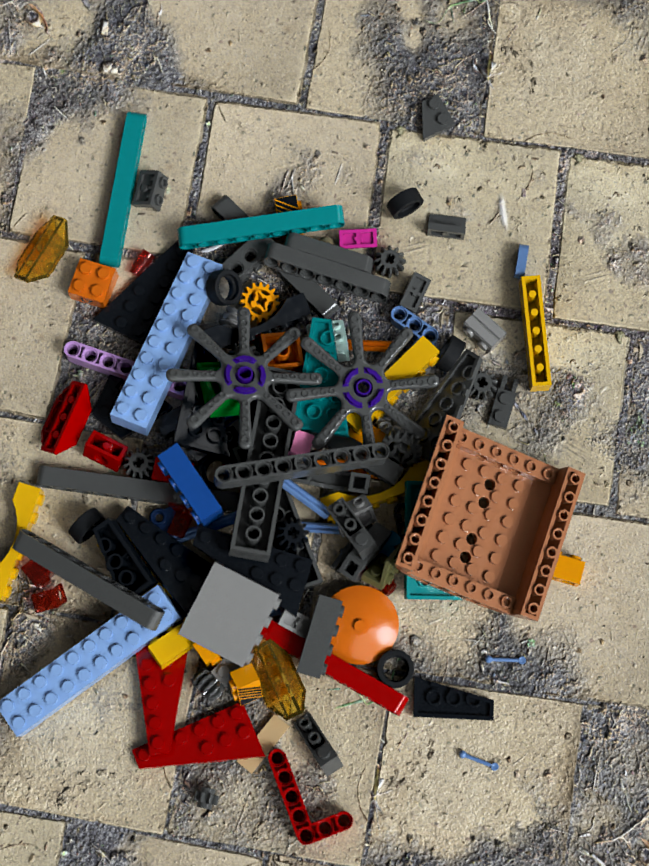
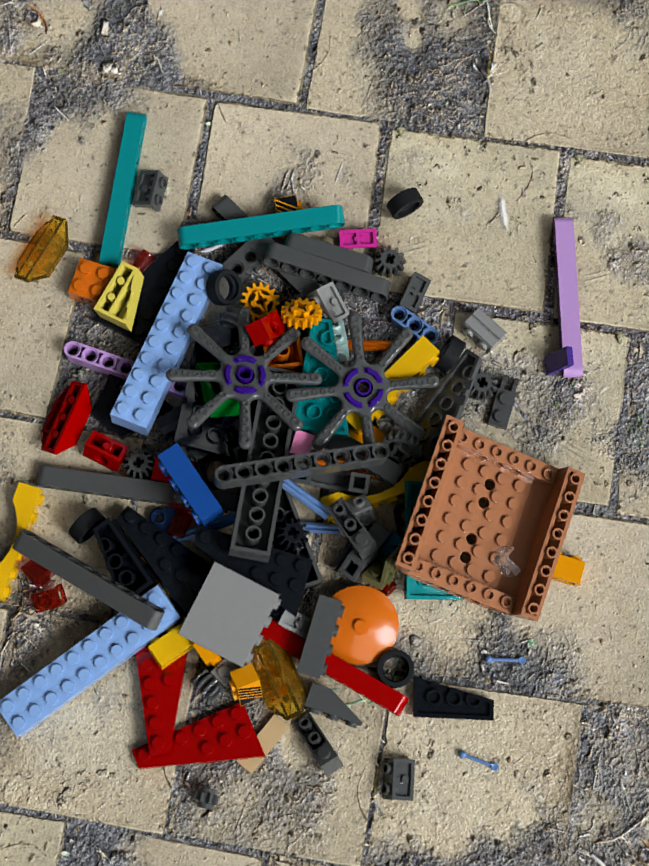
(121, 297): none -> light yellow wedge
(266, 329): none -> red brick
(298, 827): red beam -> none
(301, 313): none -> light orange gear
(326, 701): none -> dark grey slope
(330, 302): none -> light grey bracket
(398, 779): none -> dark grey bracket
(435, 117): dark grey wing -> none
(446, 226): dark grey panel -> none
(505, 564): none -> clear bracket
(521, 261): medium blue beam -> none
(535, 333): yellow brick -> none
(559, 360): none -> dark purple tile
(567, 293): none -> lavender beam

